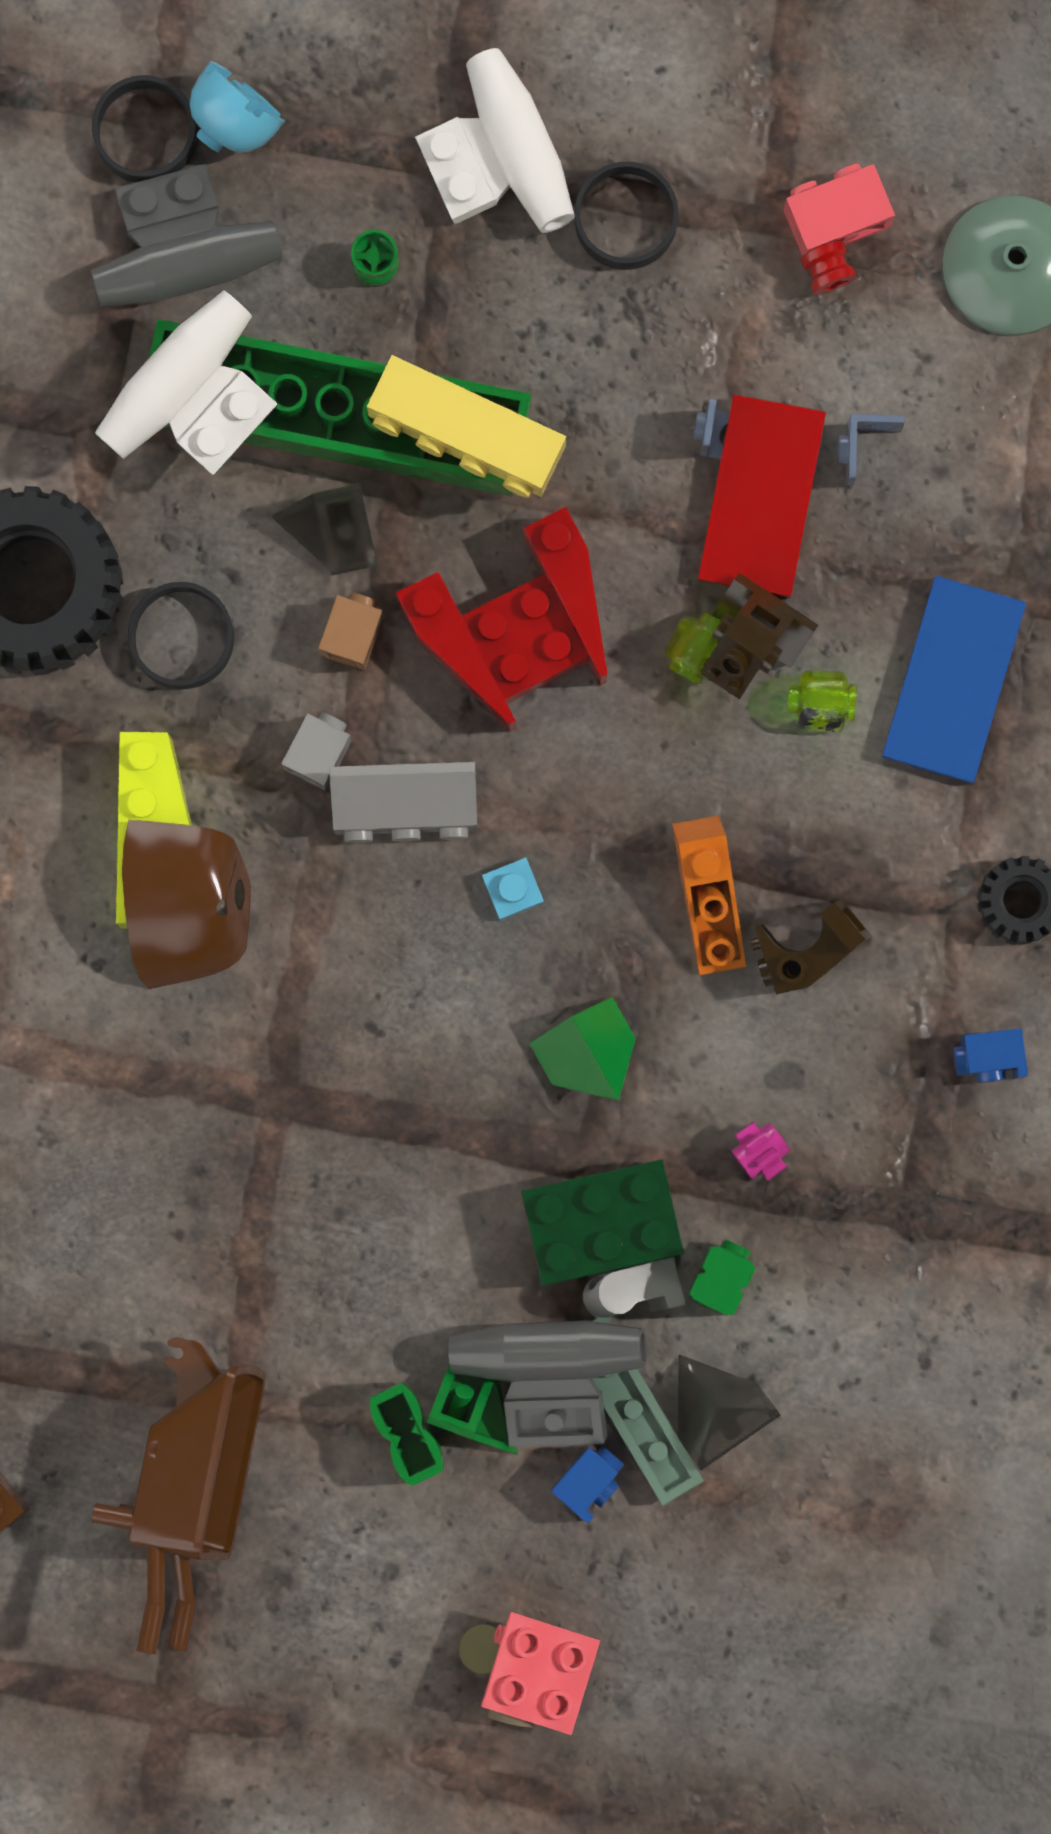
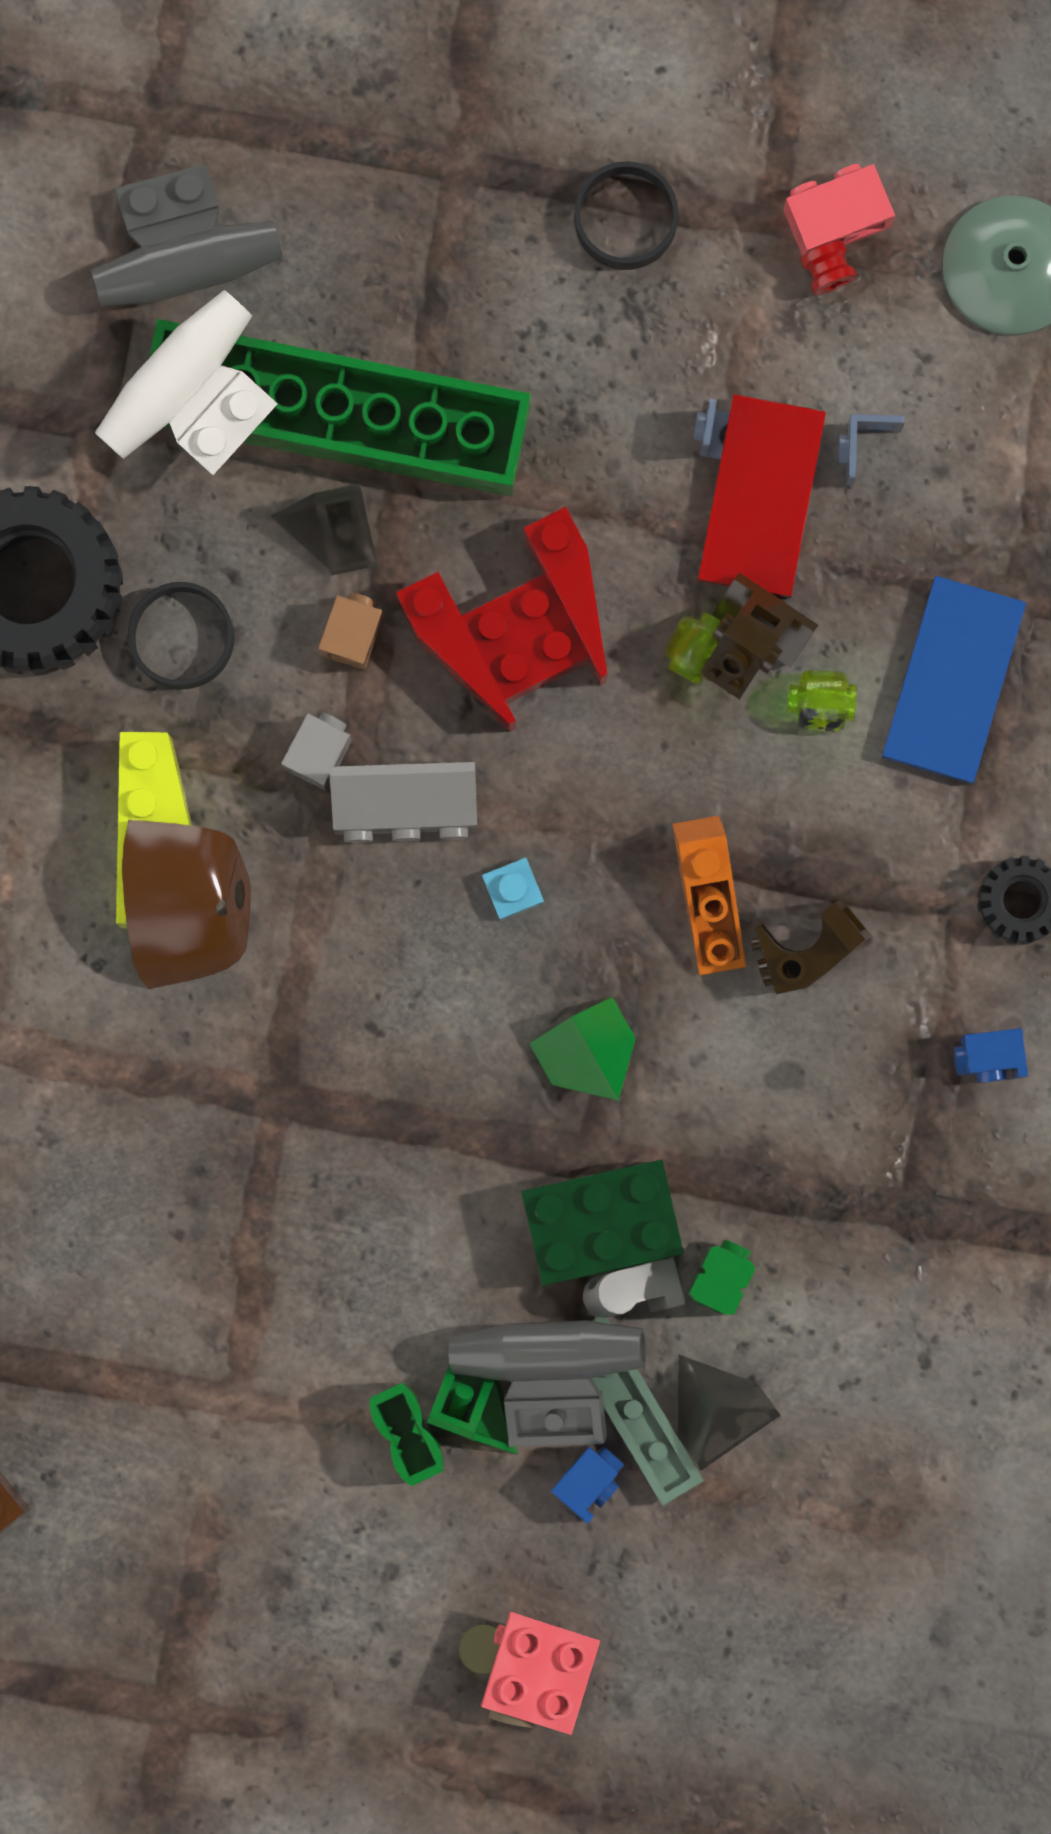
(127, 85): black tyre -> none
(191, 1482): reddish brown piece -> none
(231, 112): medium azure cylinder -> none
(374, 248): green wheel -> none
(466, 427): light yellow brick -> none
(501, 149): white plate -> none
(760, 1151): dark pink gear -> none

